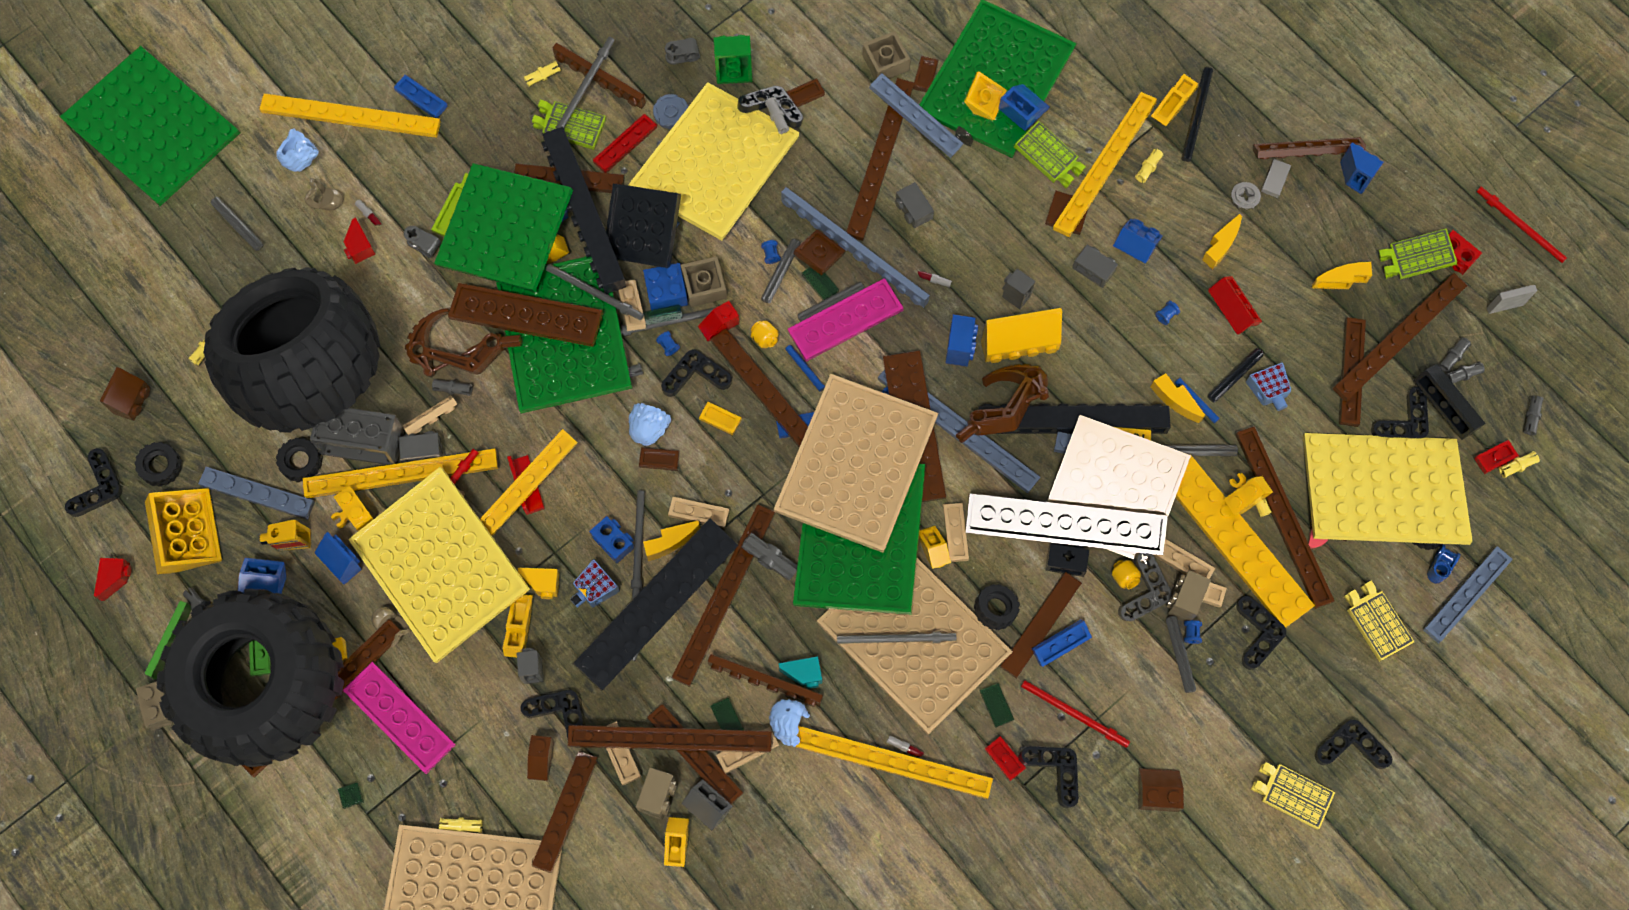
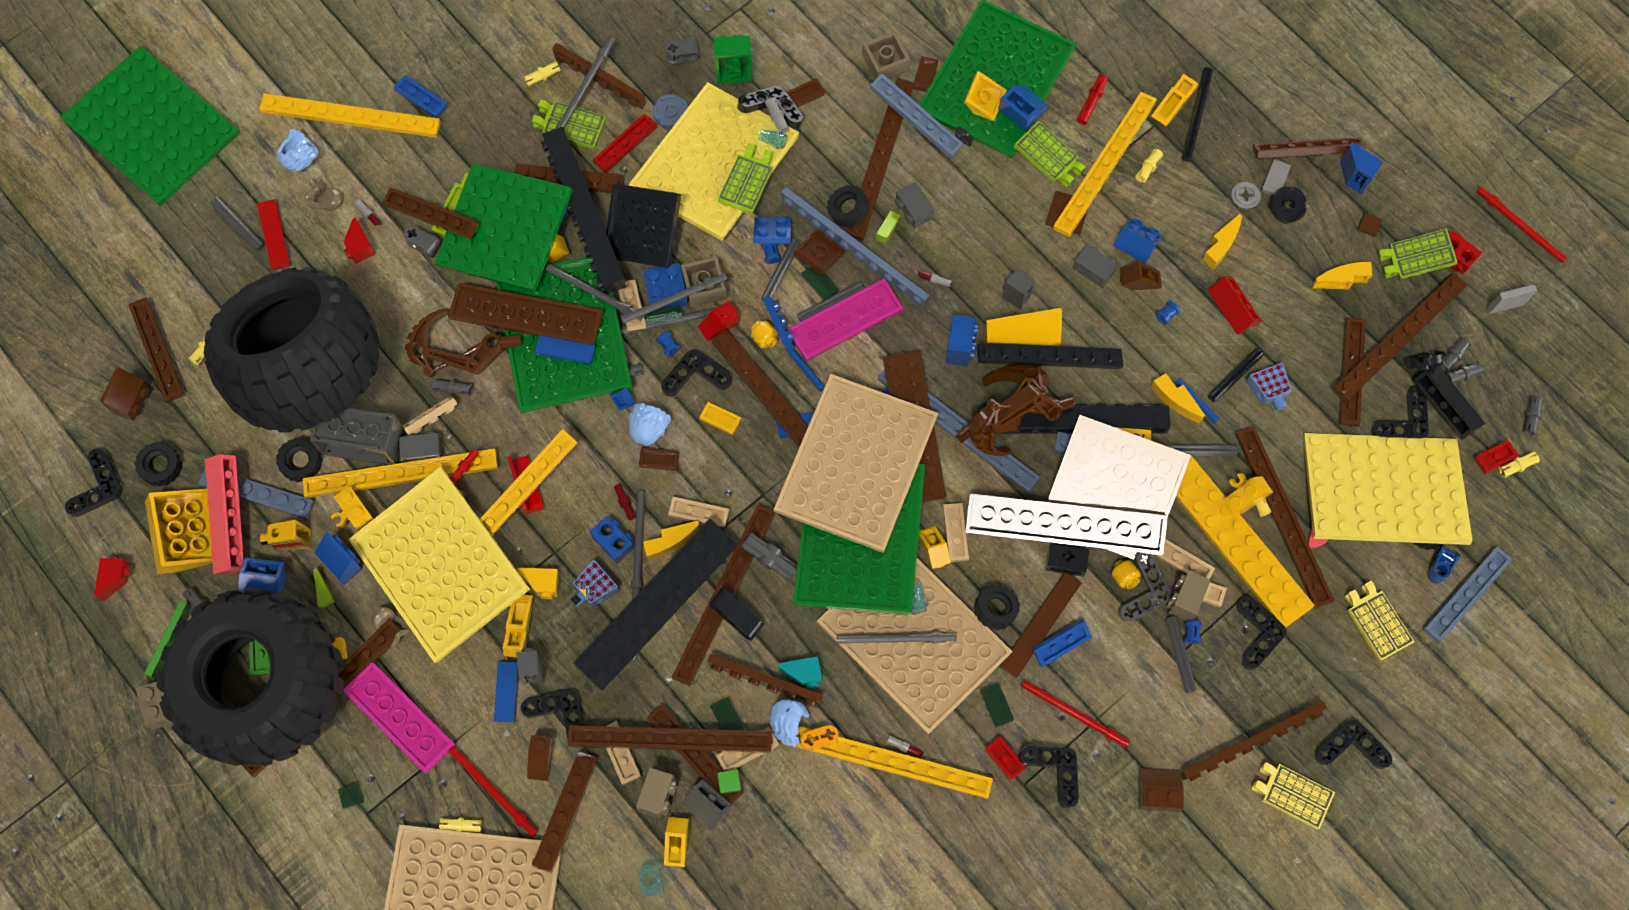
(156, 350): none -> reddish brown plate
(224, 514): none -> coral brick
(273, 234): none -> red tile
(323, 593): none -> lime piece
(430, 213): none -> reddish brown plate
(506, 692): none -> blue tile
(520, 818): none -> red bar
(565, 349): none -> blue tile
(622, 399): none -> blue tile
(624, 502): none -> dark red bar
(657, 887): none -> clear light blue brick
(707, 283): none -> dark grey bar
(729, 781): none -> bright green tile
(736, 614): none -> black beam
(746, 181): none -> lime tile
(772, 229): none -> blue plate
(773, 138): none -> clear light blue cone
(779, 322): none -> blue plate
(818, 733): none -> light orange beam
(857, 214): none -> black tyre
(887, 227): none -> lime piece
(919, 602): none -> clear light blue cone
(997, 415): none -> reddish brown piece
(1049, 355): none -> black plate
(1094, 94): none -> red pin
(1140, 277): none -> reddish brown slope
(1247, 745): none -> reddish brown plate
(1278, 206): none -> black plate
(1369, 224): none -> reddish brown tile
(1423, 360): none -> black plate

